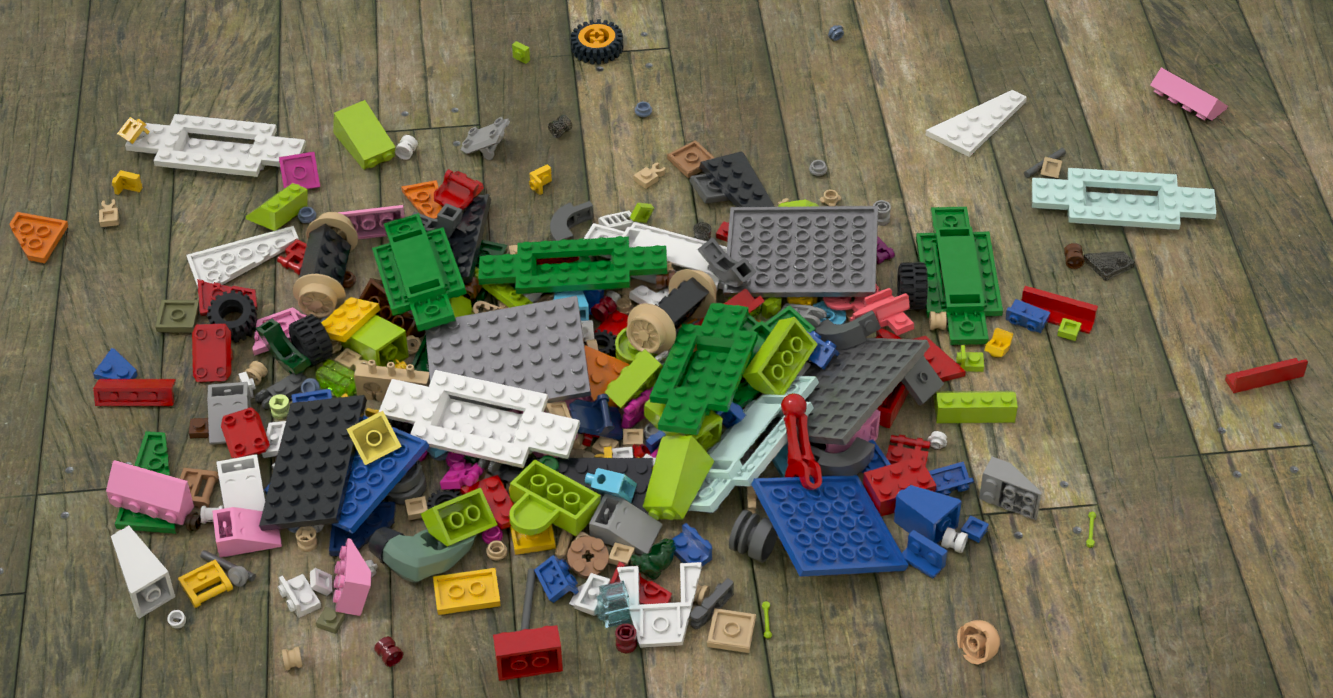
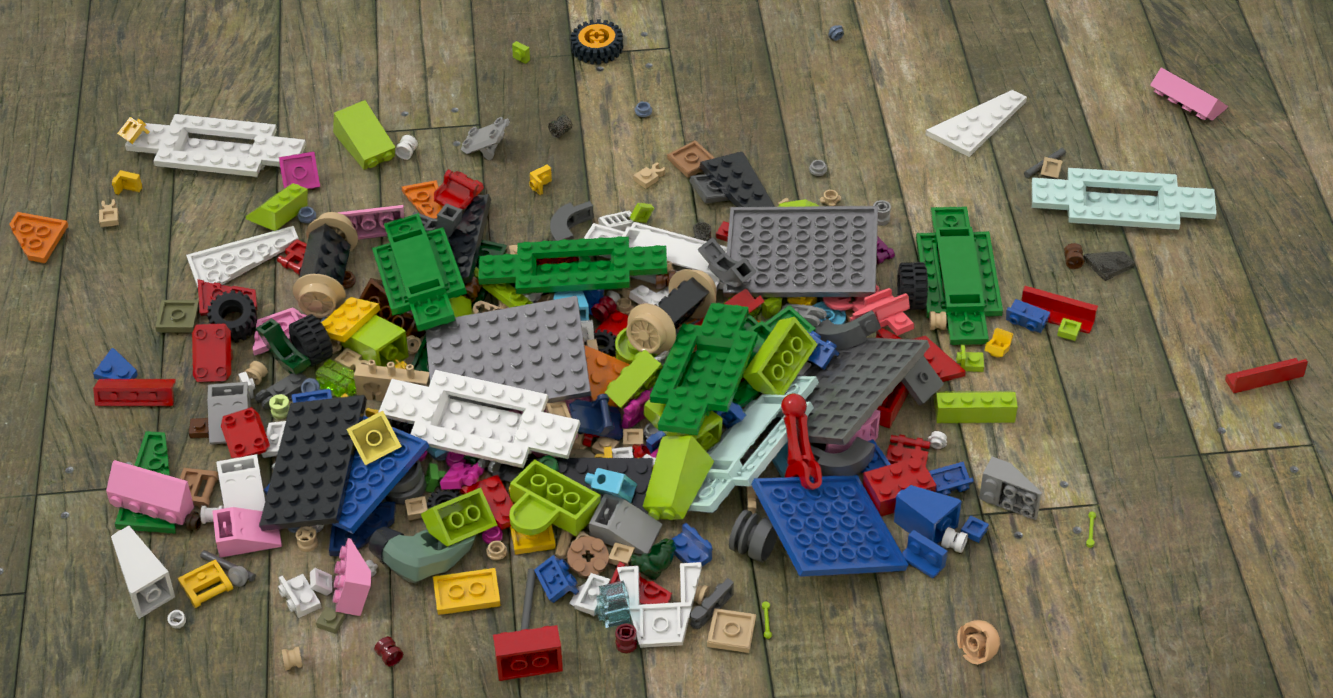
(433, 477): none -> bright green tile

